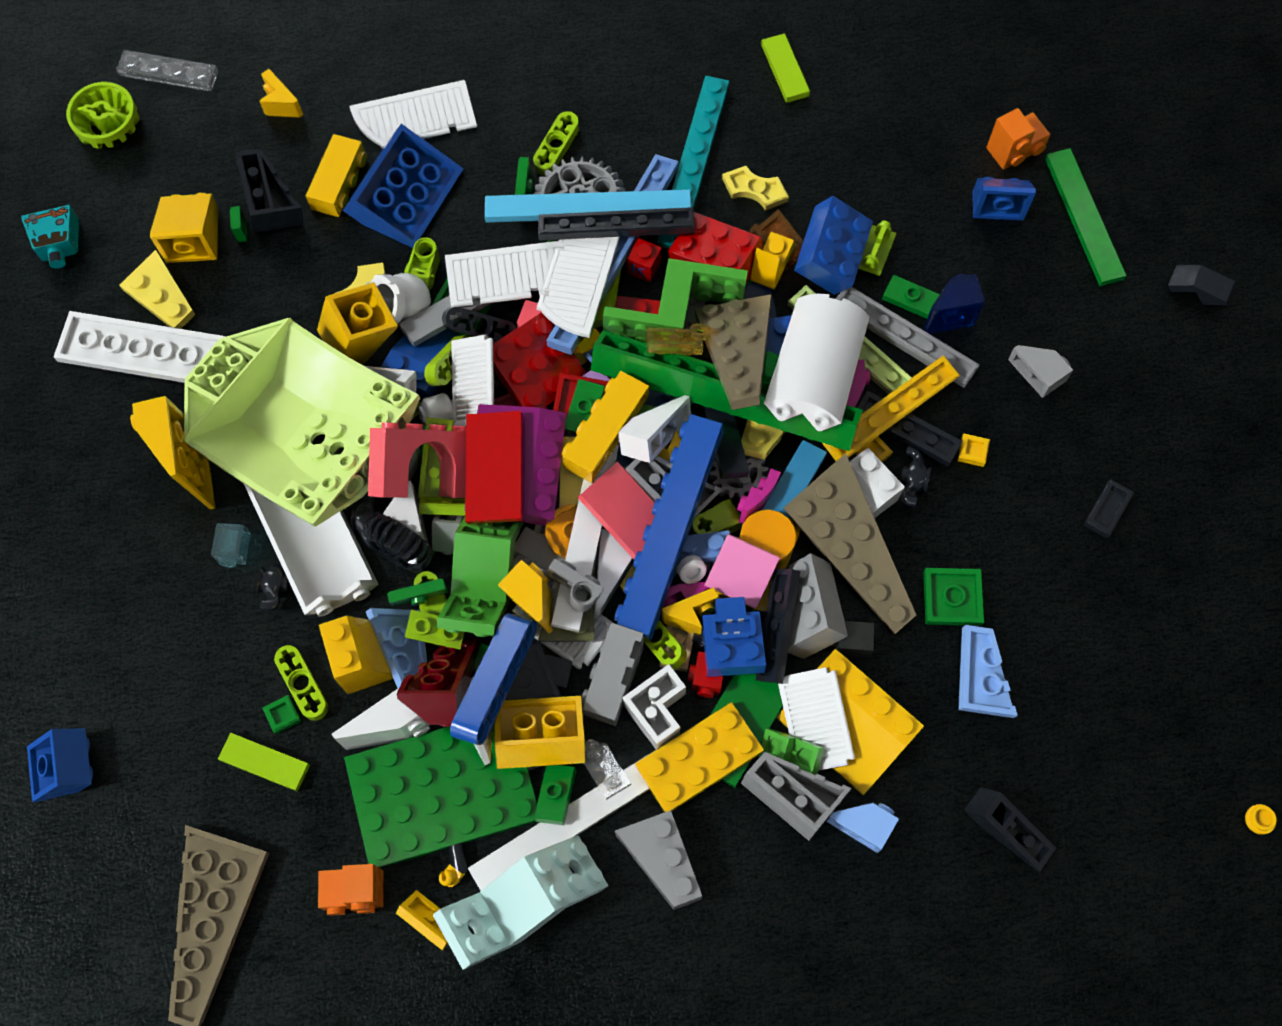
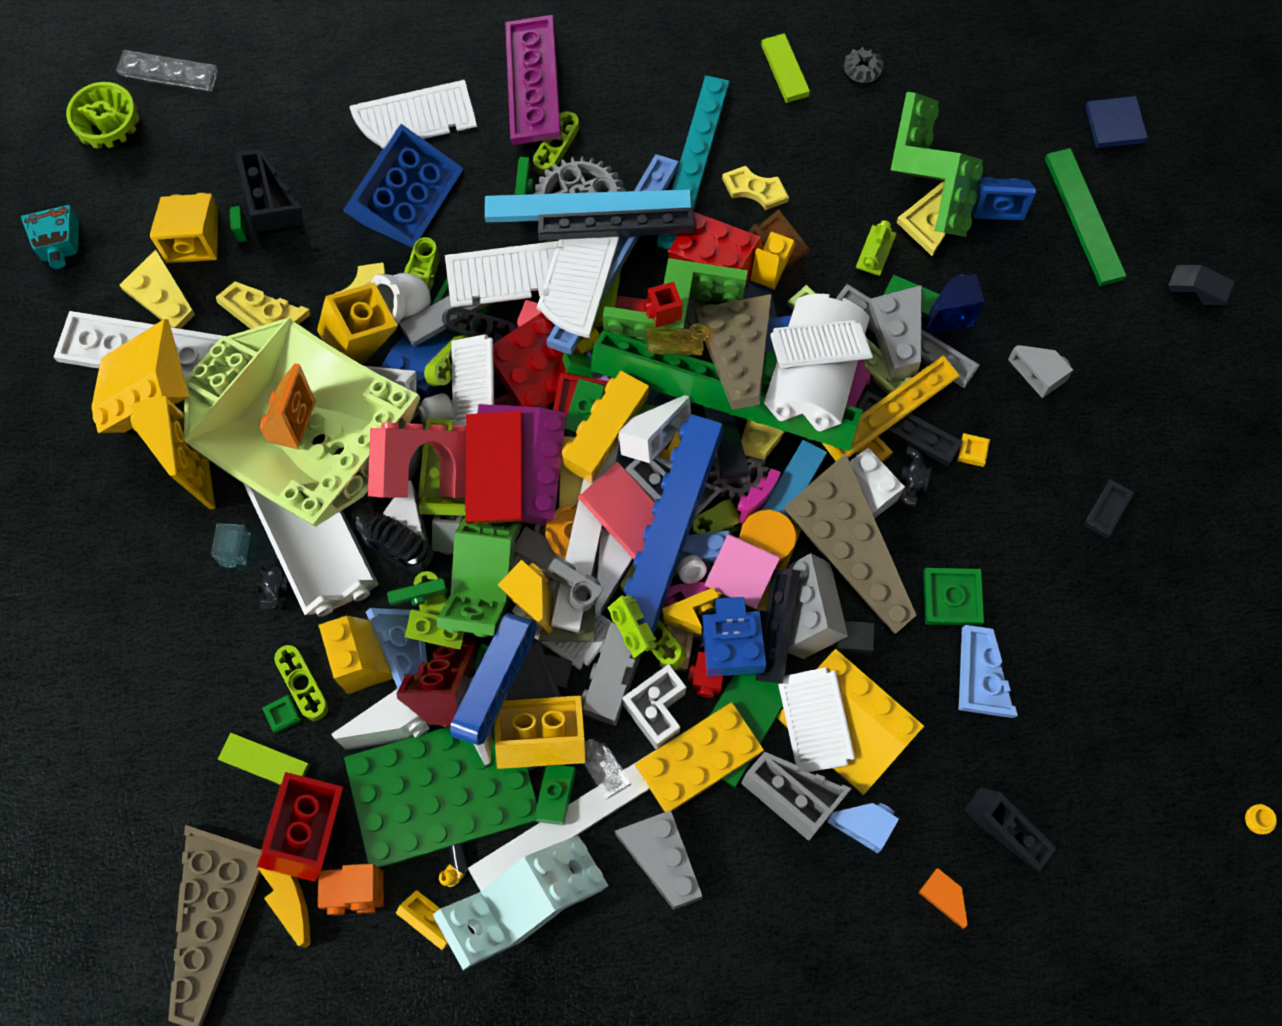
(59, 764): blue slope -> none
(136, 373): none -> yellow slope
(257, 309): none -> light yellow wing
(278, 99): yellow slope -> none
(289, 410): none -> orange slope
(289, 905): none -> yellow slope
(300, 827): none -> red brick
(336, 175): yellow brick -> none
(532, 80): none -> magenta plate
(578, 364): none -> green tile
(625, 615): none -> lime hinge
(644, 260): red brick -> none
(664, 305): none -> red brick
(793, 749): bright green slope -> none
(820, 343): none -> white window
(833, 245): blue brick -> none
(862, 73): none -> dark grey gear
(898, 330): none -> light grey wedge
(921, 220): none -> light yellow wing
(945, 896): none -> orange tile
(956, 169): none -> bright green bracket
(1017, 138): orange brick -> none
(1116, 122): none -> dark blue tile

